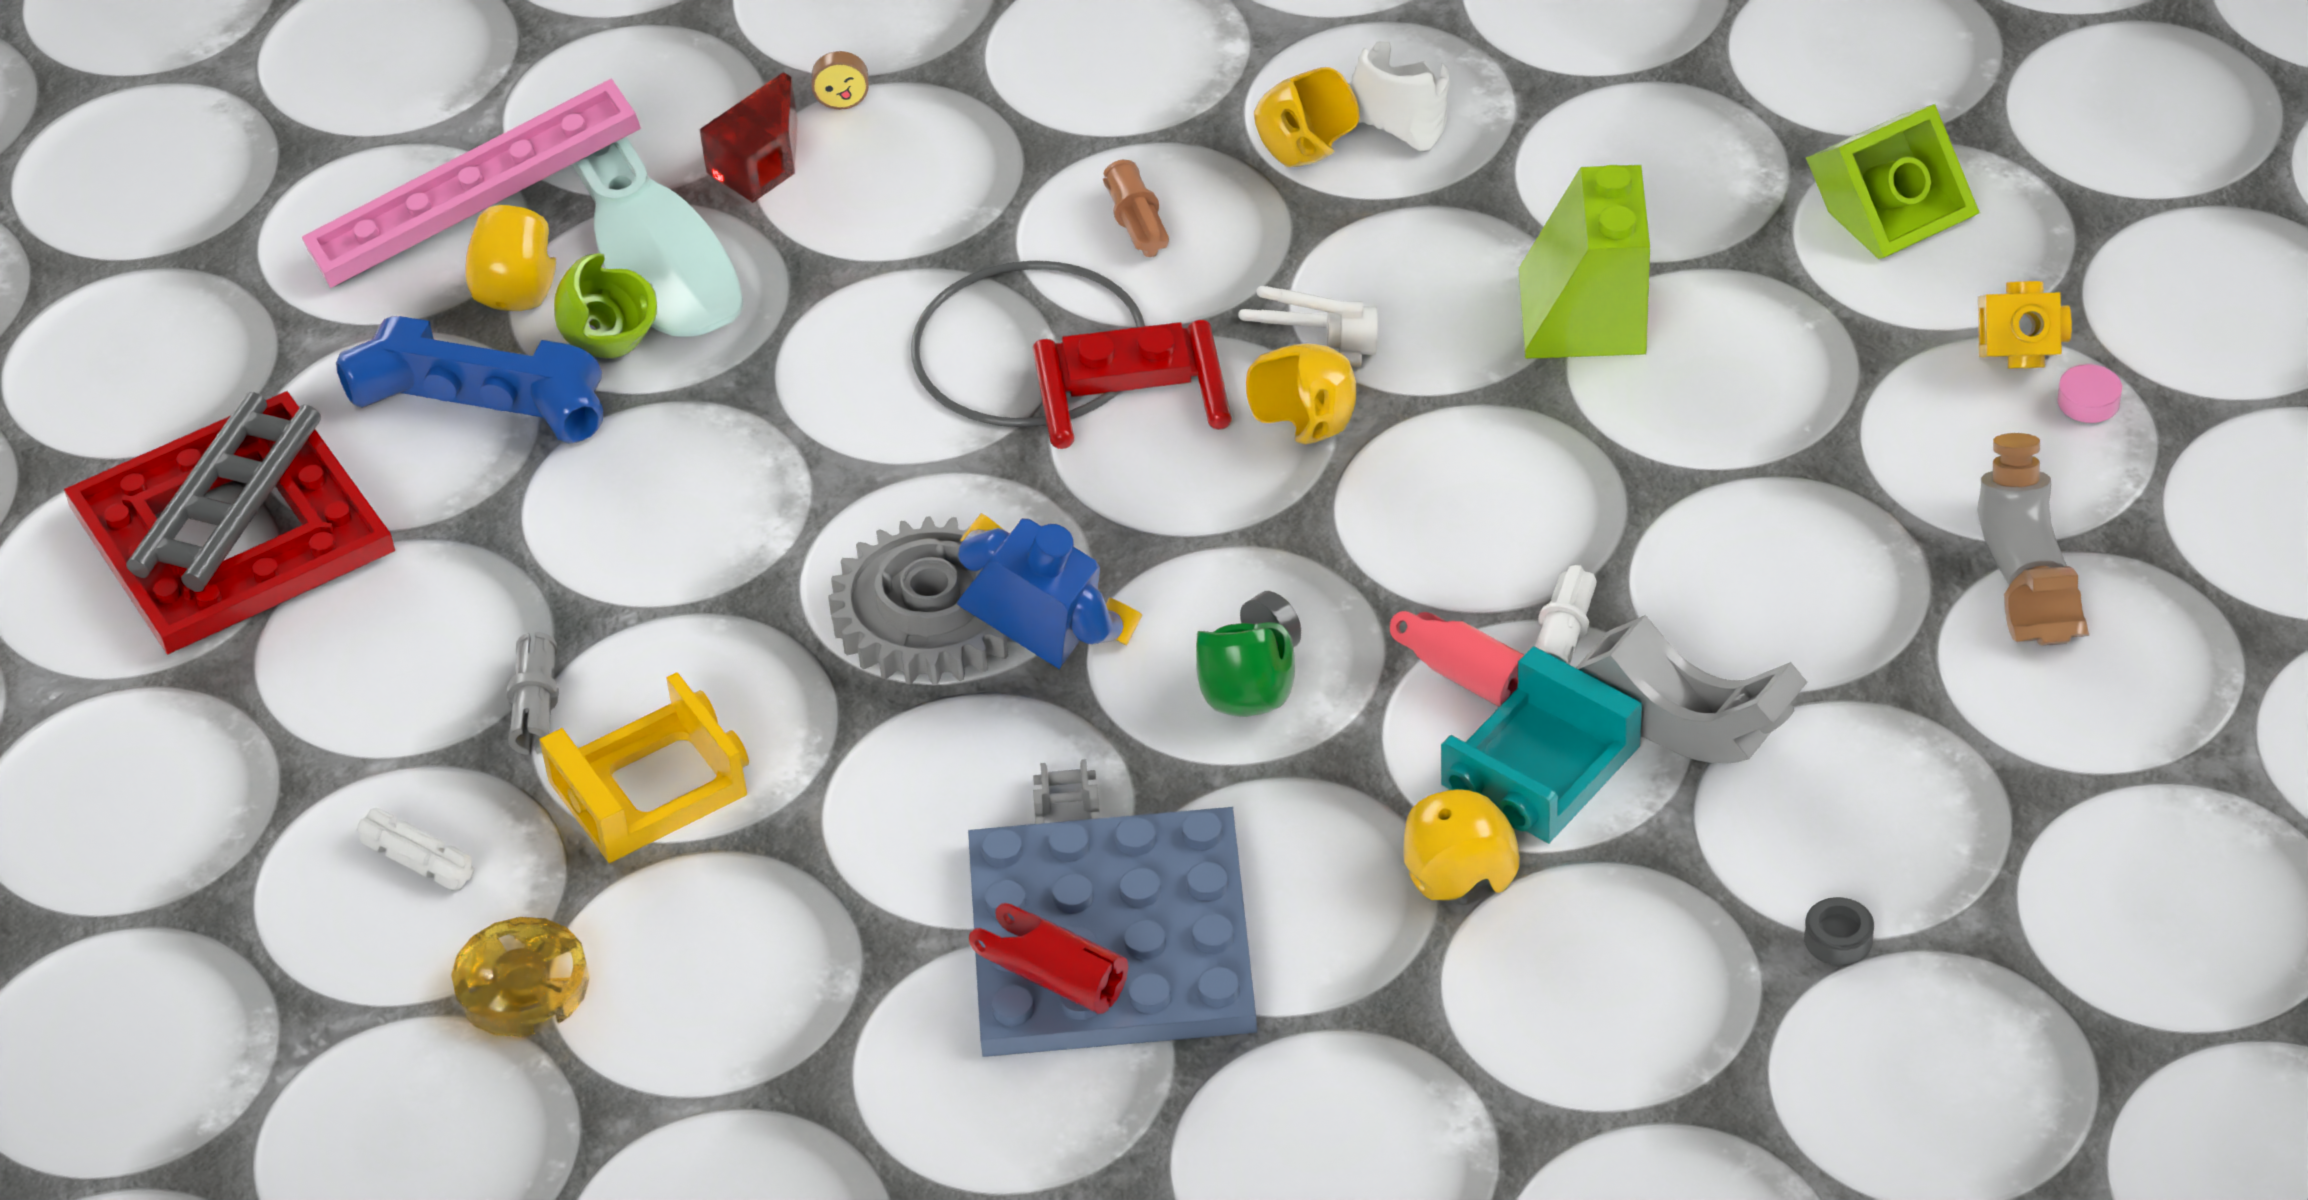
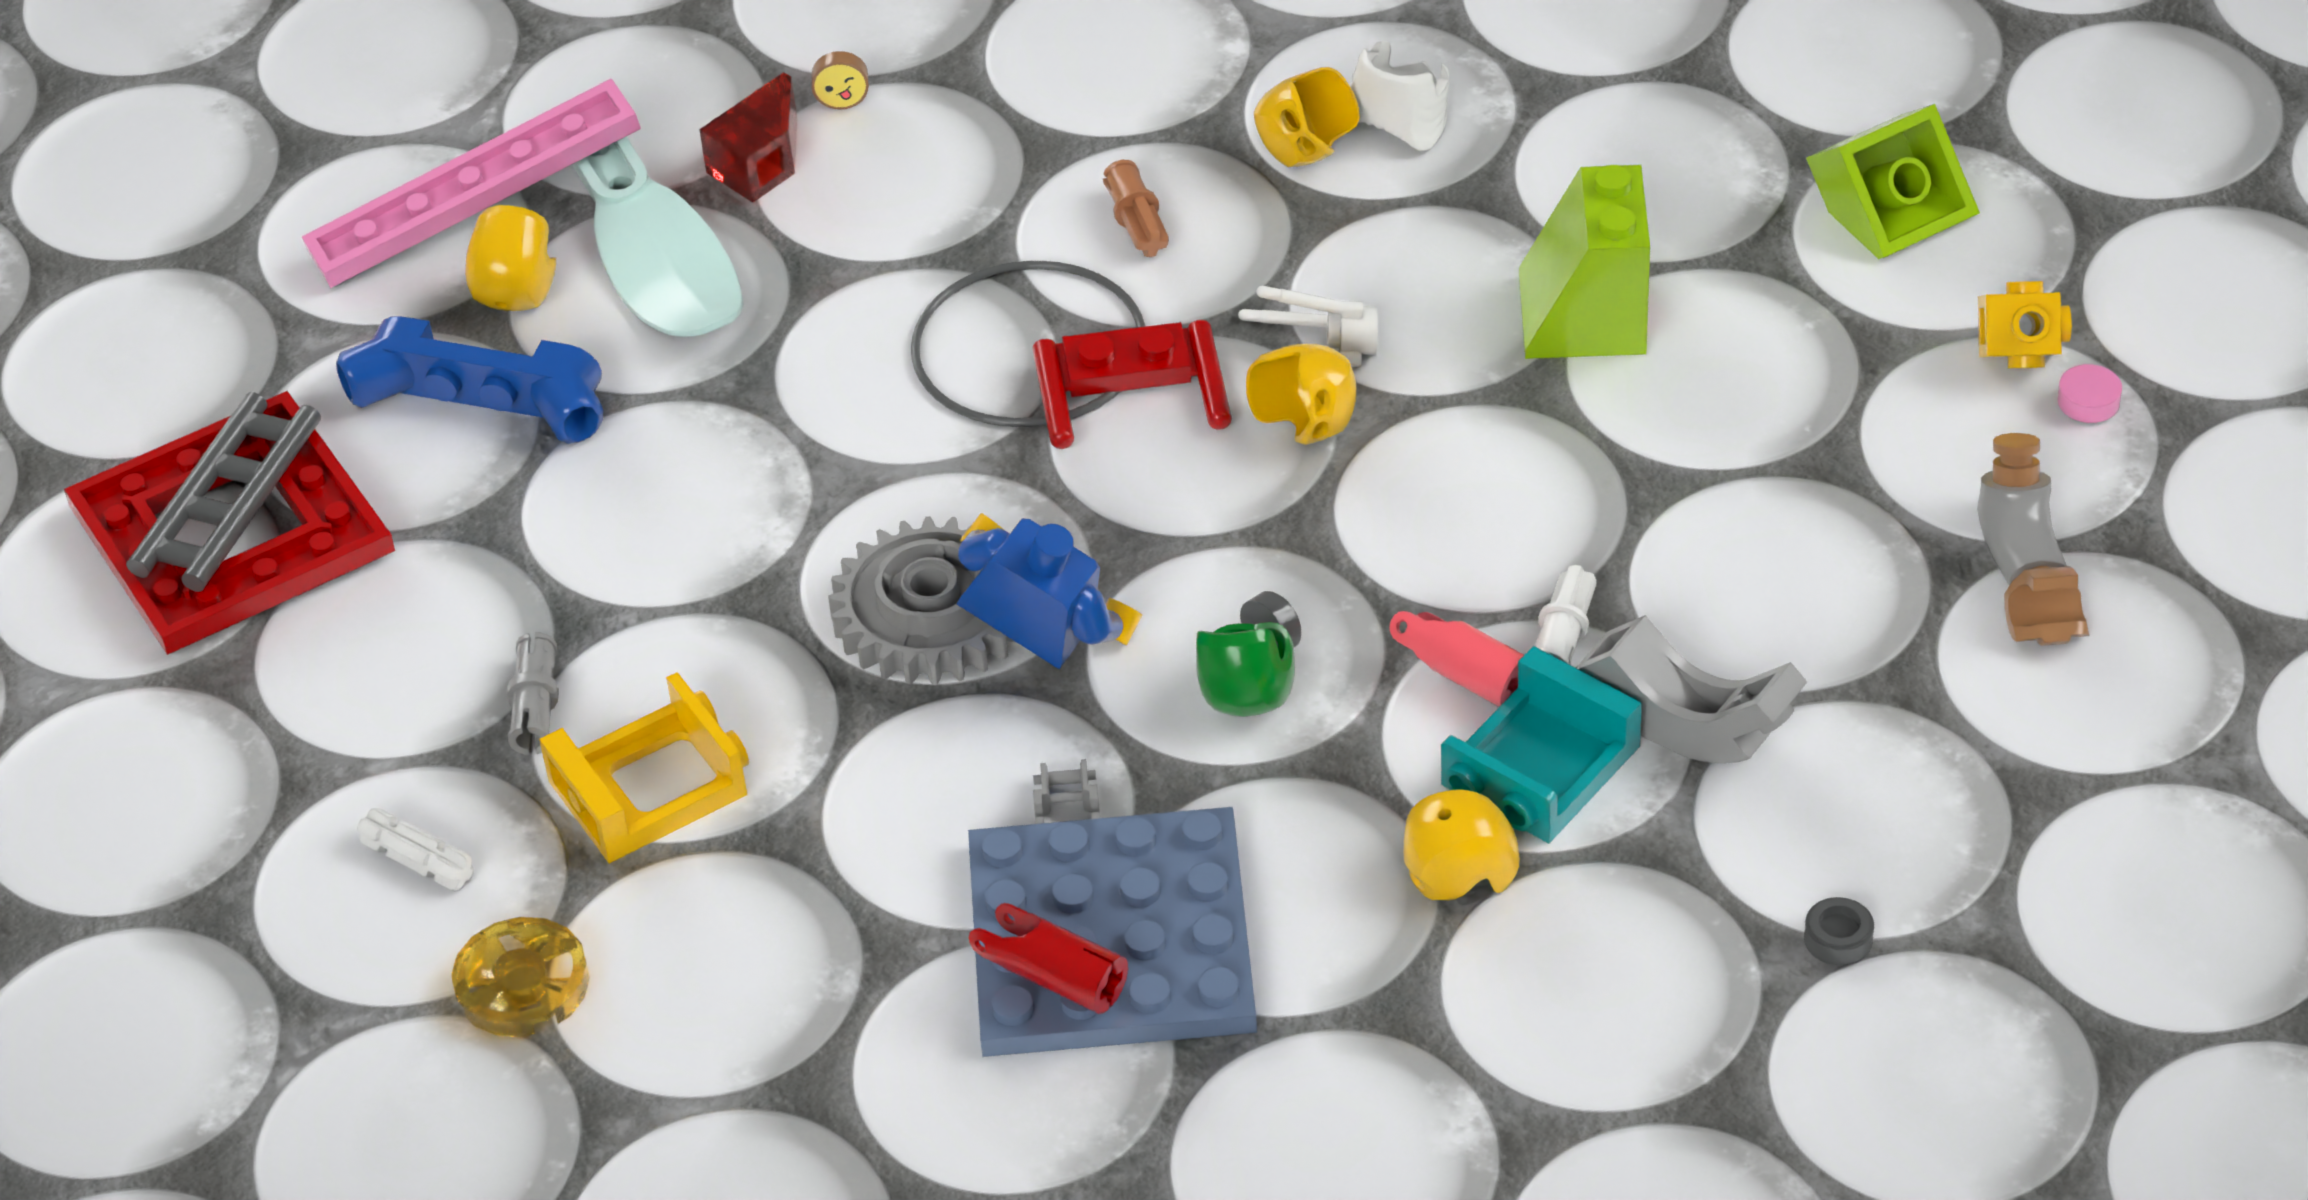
(611, 300): lime helmet -> none

